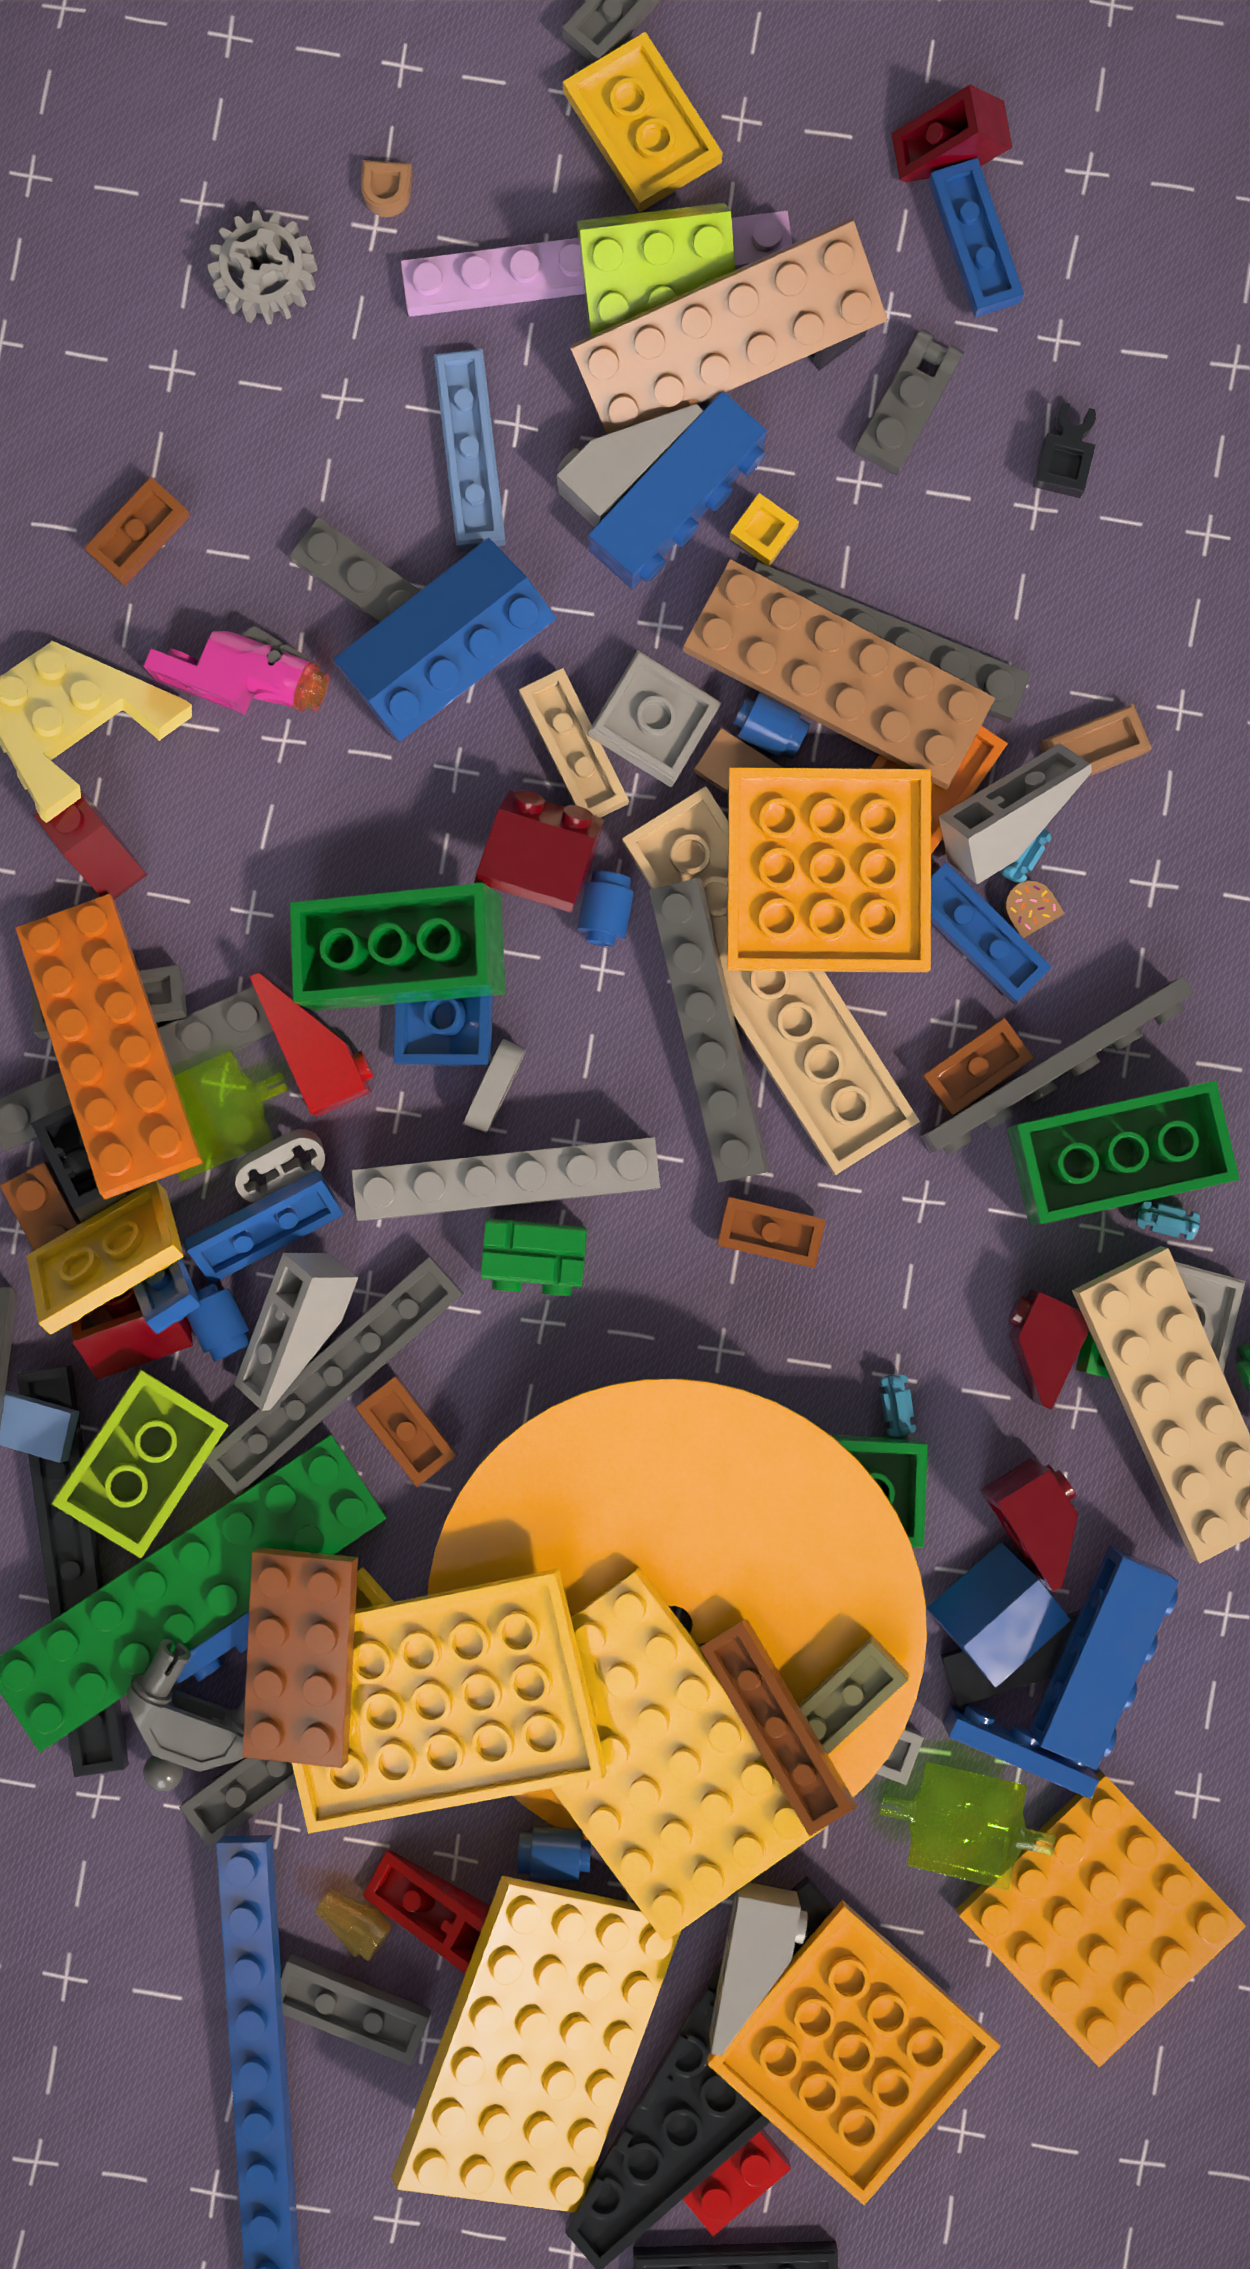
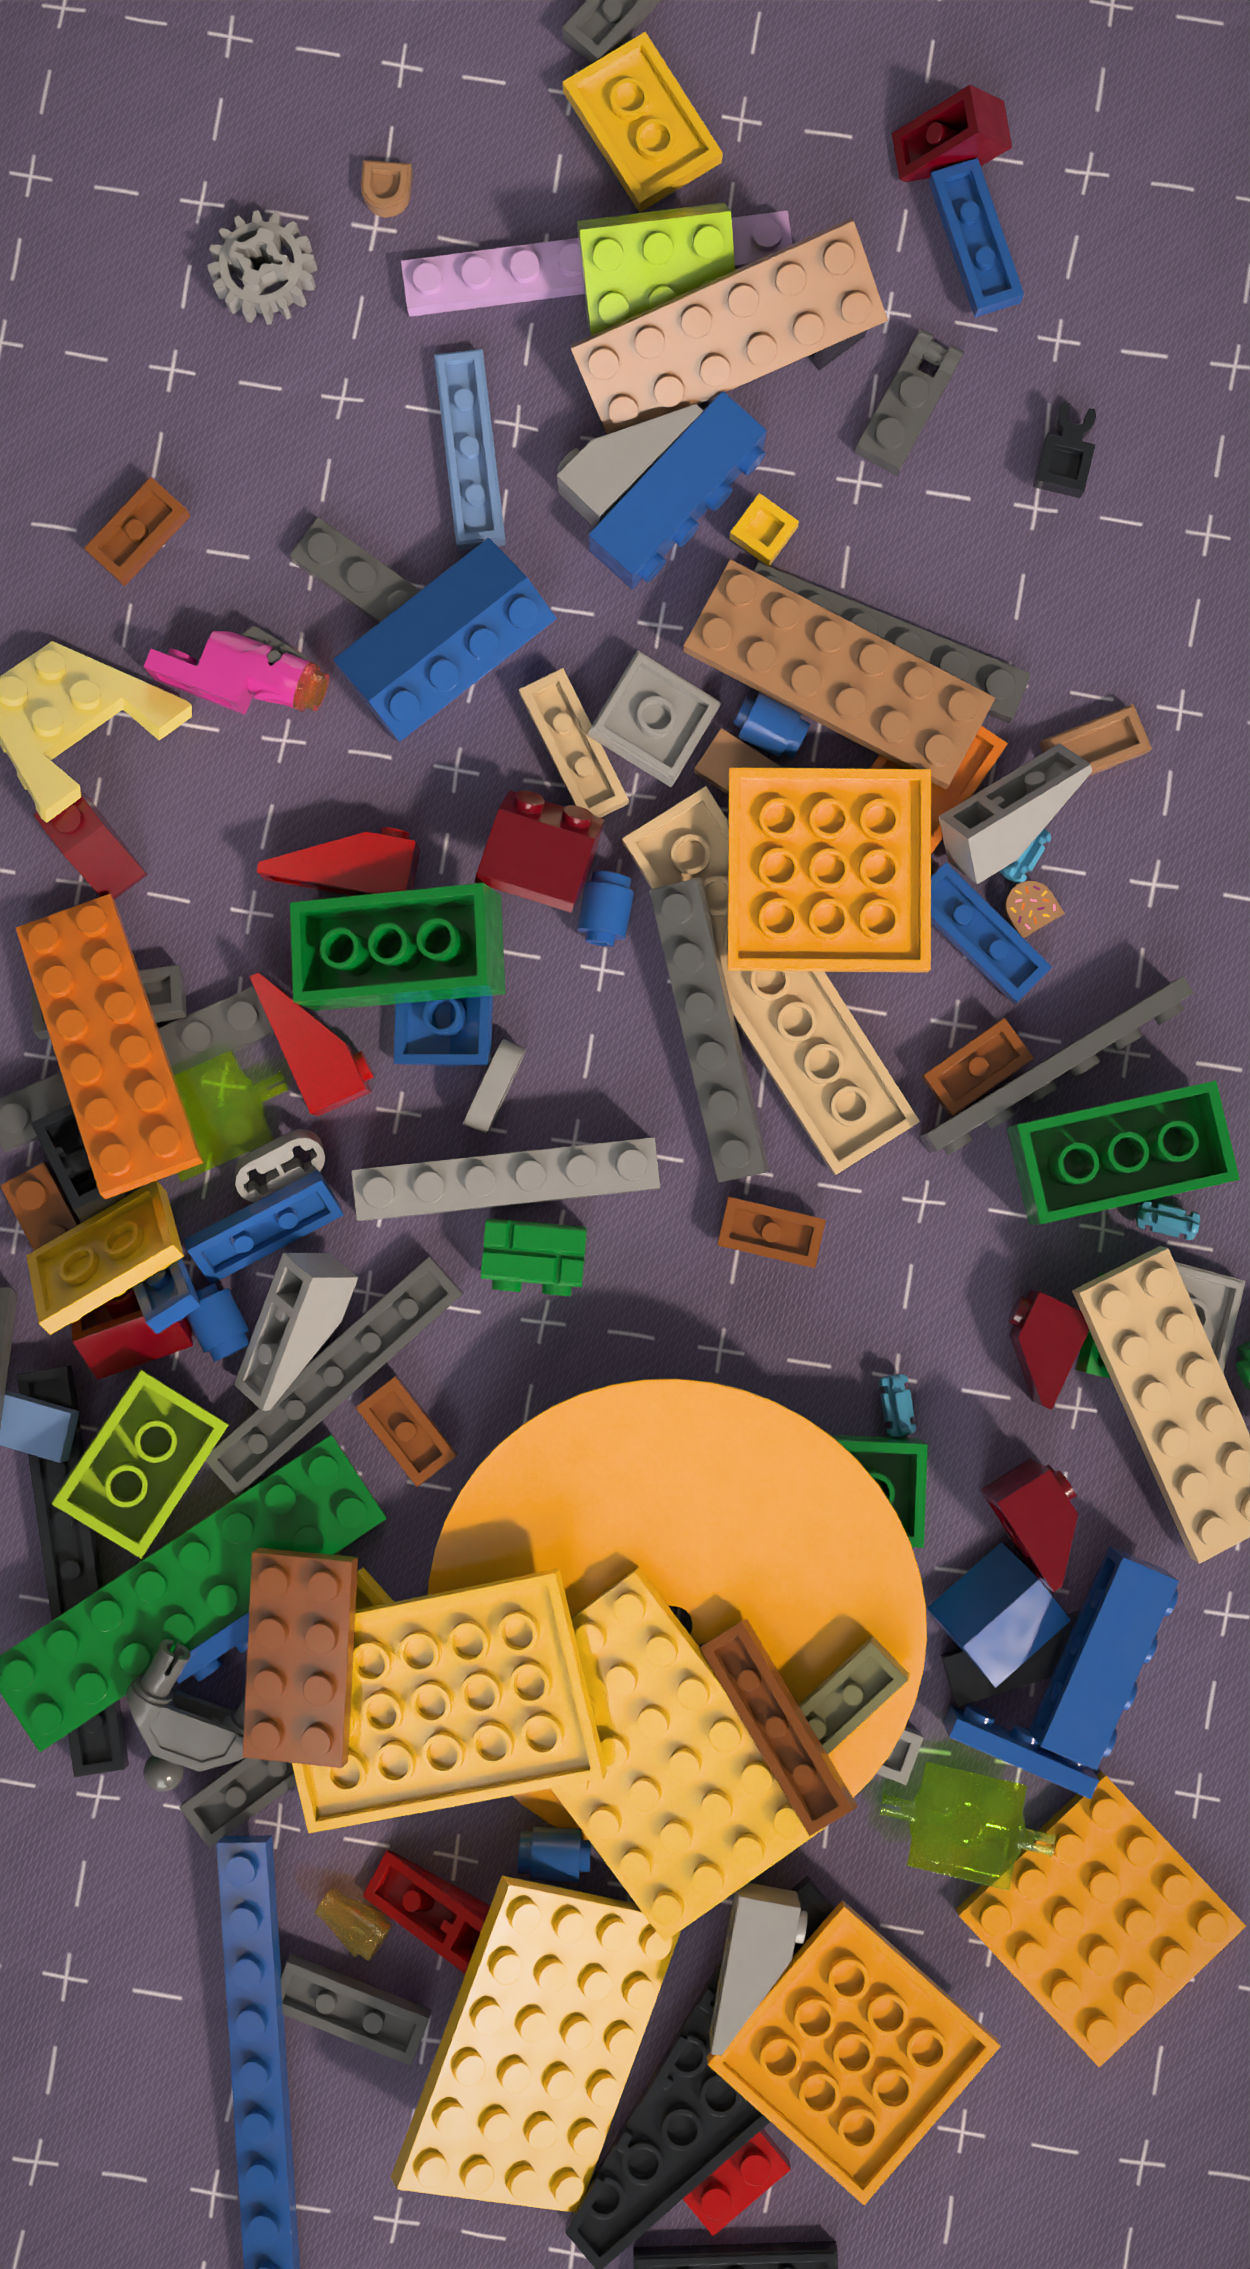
(350, 865): none -> red slope

